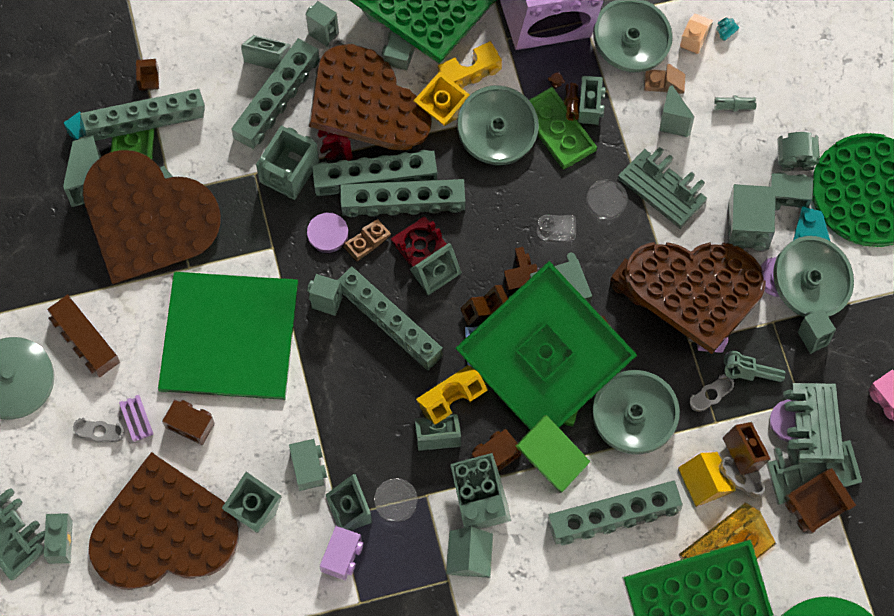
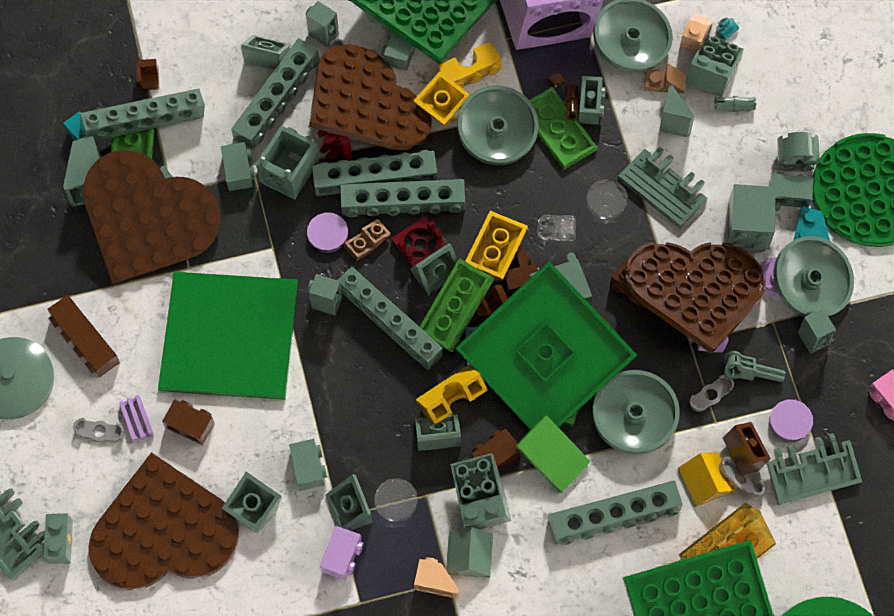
(236, 166): none -> sand green brick
(434, 579): none -> light nougat slope
(456, 304): none -> bright green tile
(496, 245): none -> yellow slope
(713, 65): none -> sand green slope
(816, 421): sand green hinge -> none
(818, 501): reddish brown panel -> none

